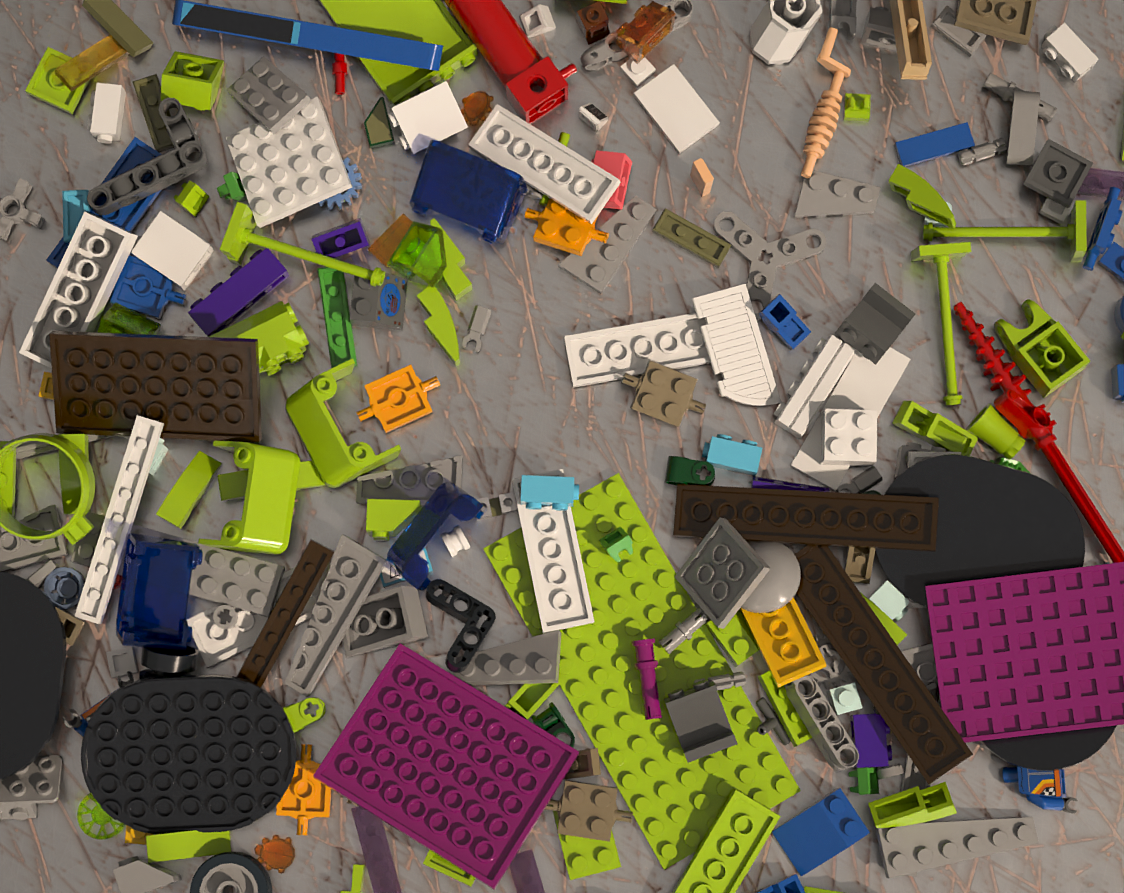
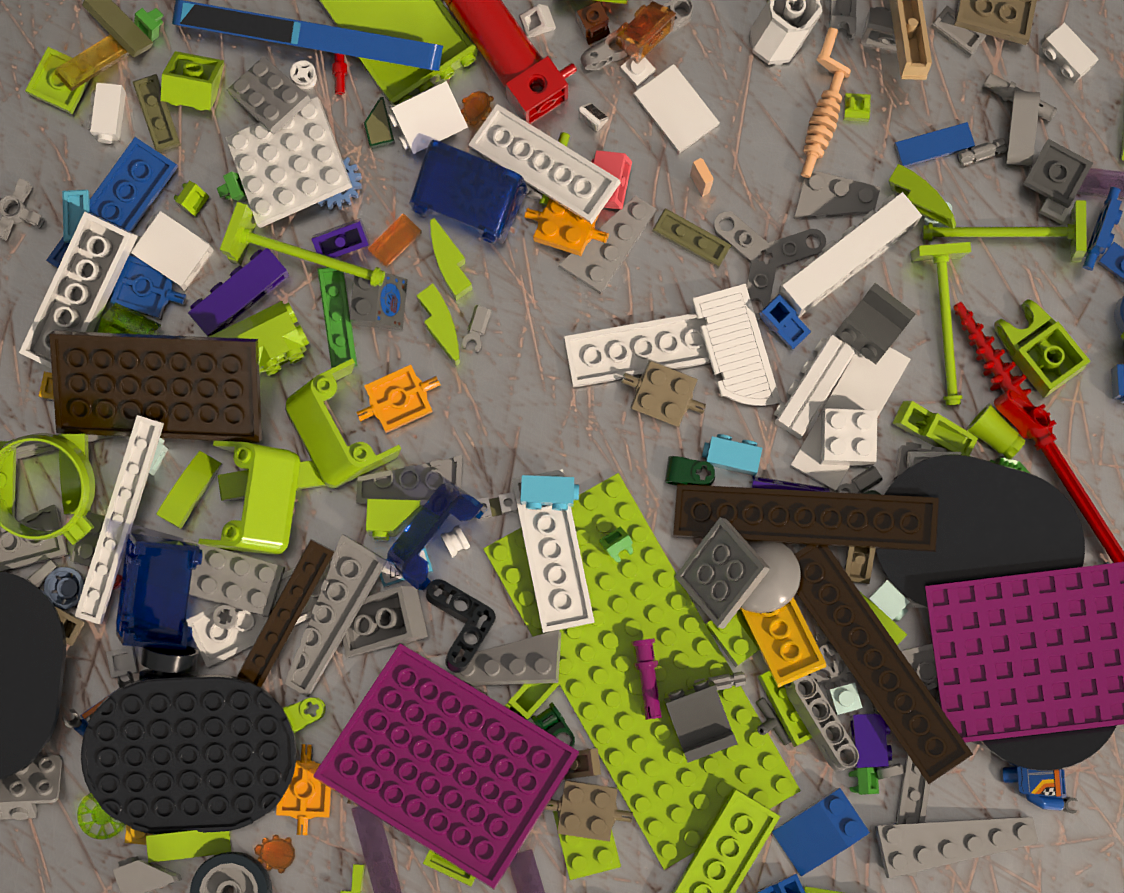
(149, 22): none -> bright green tile
(166, 168): dark grey beam -> none
(304, 70): none -> white wheel
(420, 255): clear neon green slope -> none
(683, 630): light grey pin -> none
(850, 254): none -> white brick
(912, 806): lime slope -> none

